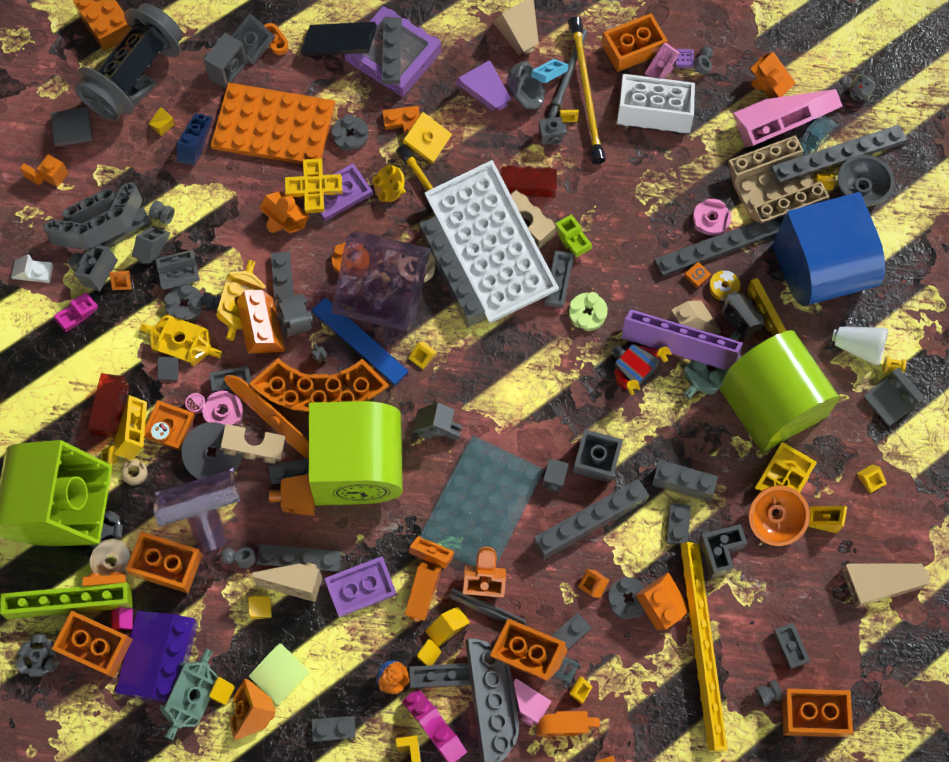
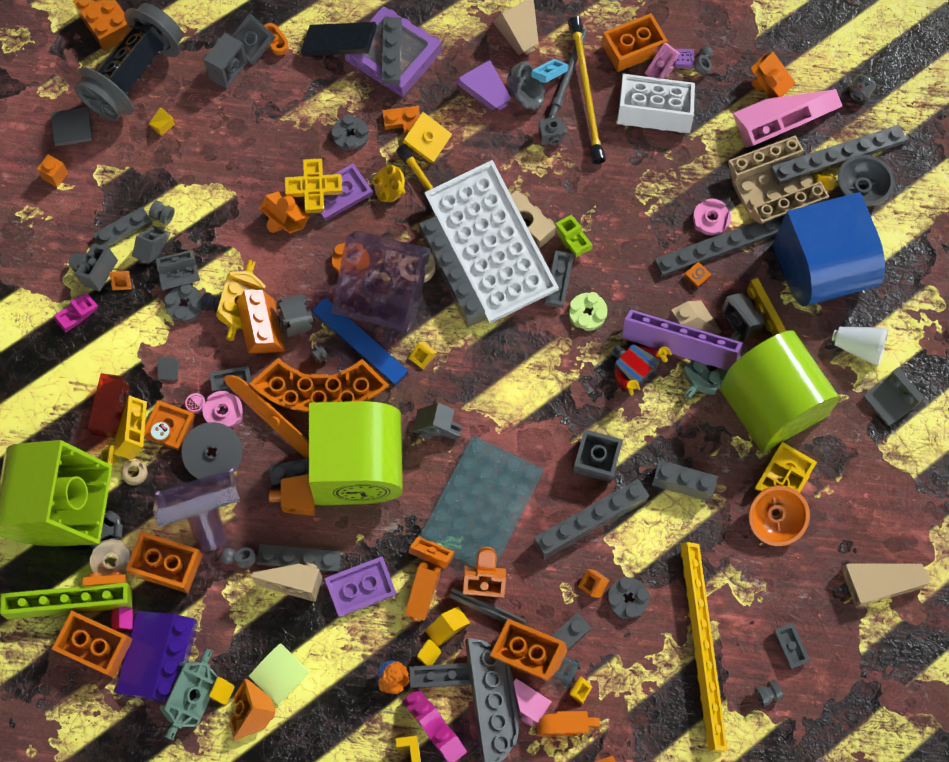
(31, 174): orange tile -> none
(31, 270): white slope -> none
(37, 657): dark grey piece -> none
(95, 218): dark grey piece -> none
(141, 89): dark grey slope -> none
(191, 349): yellow plate -> none
(193, 139): dark blue slope -> none
(234, 442): tan arch -> none
(259, 607): yellow slope -> none
(273, 124): orange plate -> none
(282, 275): dark grey plate -> none
(333, 729): dark grey plate -> none
(530, 180): clear red brick -> none
(555, 475): dark grey brick -> none
(569, 115): yellow slope -> none
(663, 602): orange slope -> none
(678, 524): dark grey plate -> none
(718, 545): dark grey brick -> none
(727, 278): yellow piece -> none
(817, 713): orange brick -> none
(819, 132): clear light blue slope -> none
(827, 518): yellow slope -> none
(872, 478): yellow slope -> none
(891, 364): yellow bush -> none

